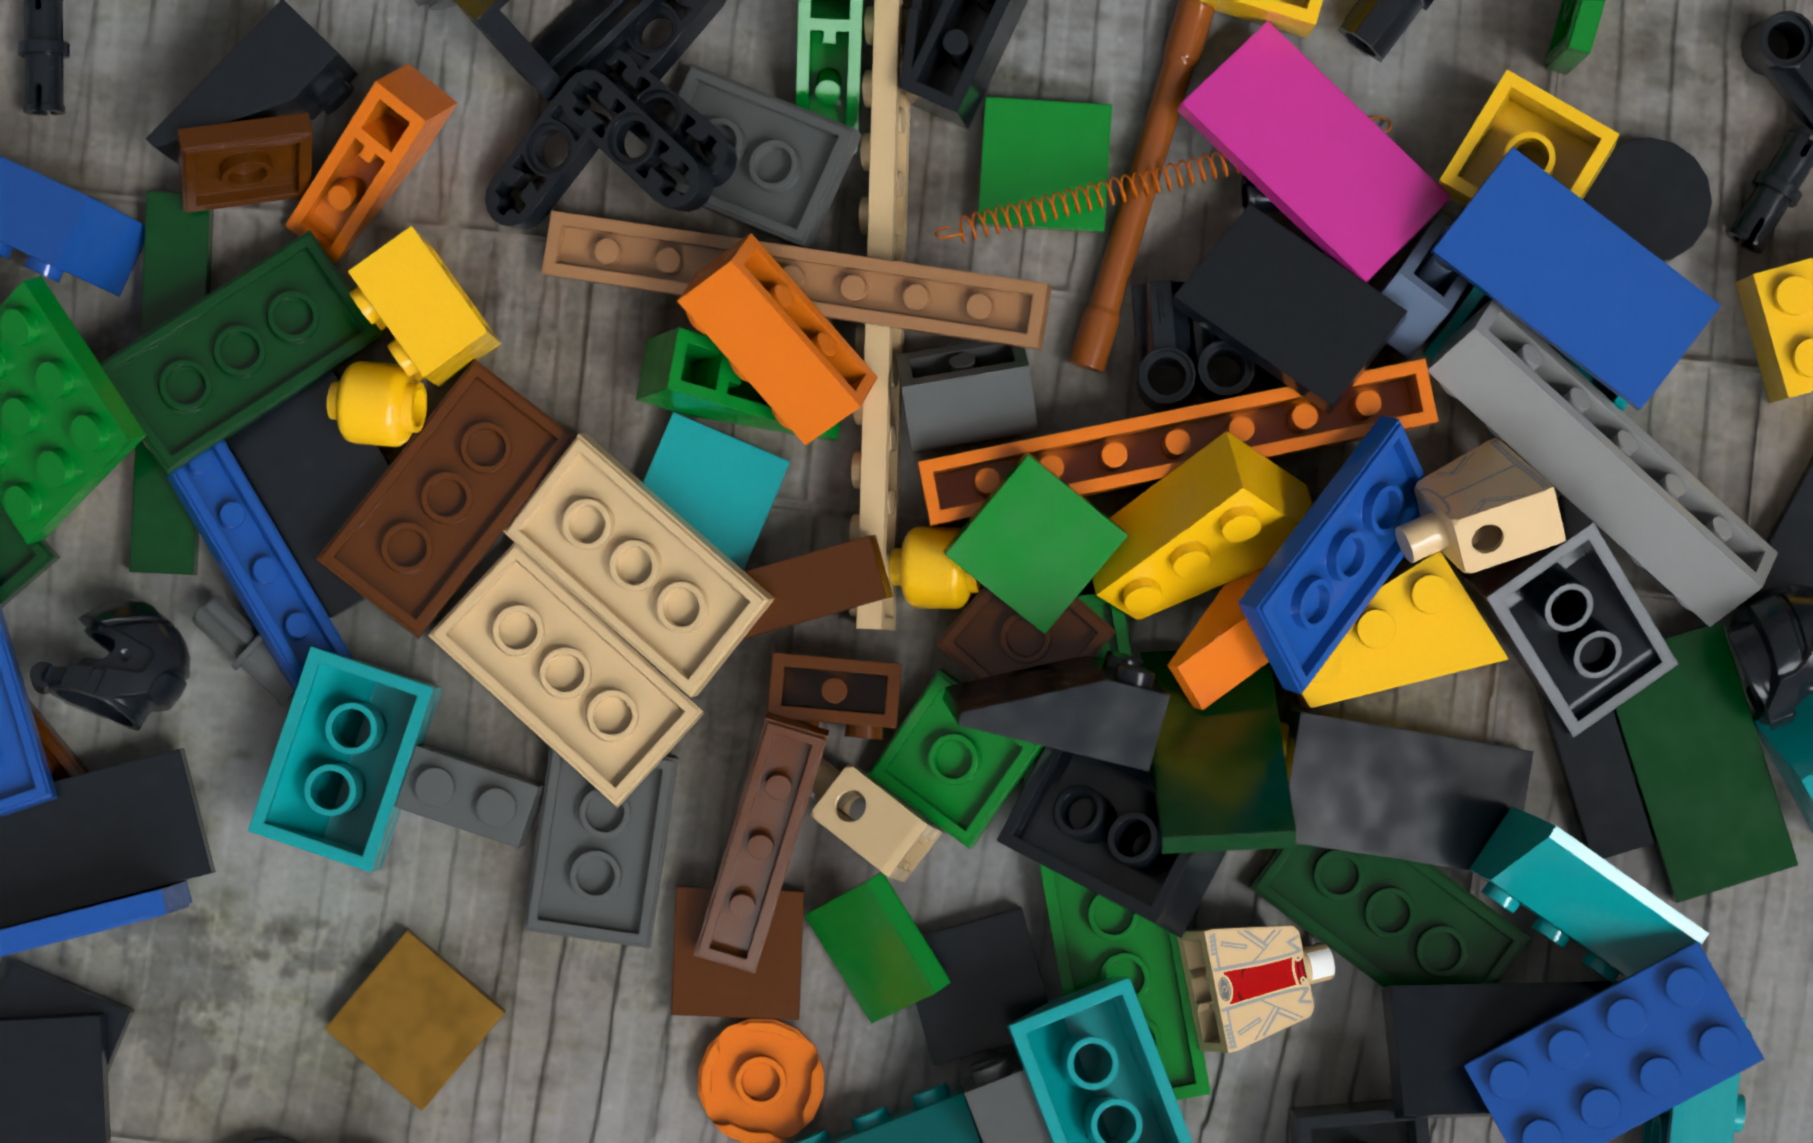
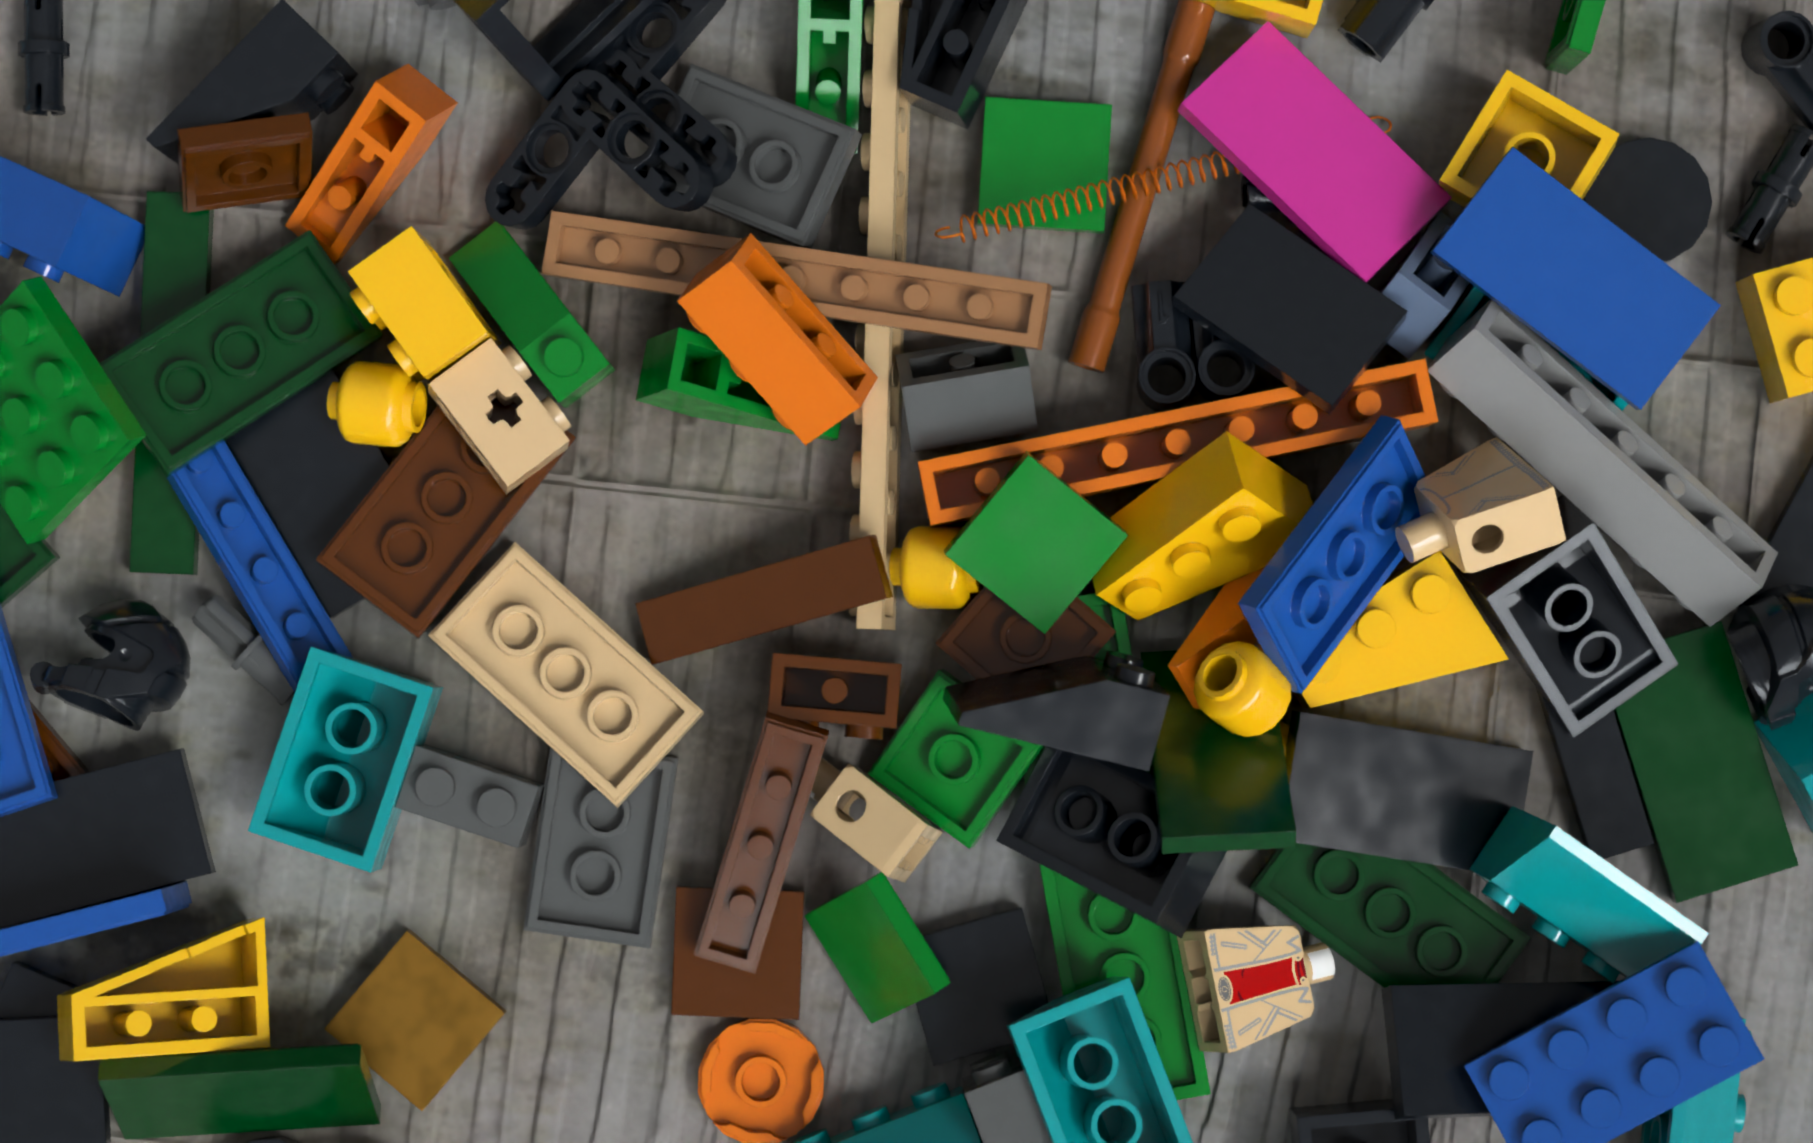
(174, 1003): none -> yellow wedge
(240, 1091): none -> dark green tile
(466, 400): none -> tan brick
(531, 314): none -> green slope
(638, 565): tan tile -> none
(716, 484): teal tile -> none
(1242, 689): none -> yellow head

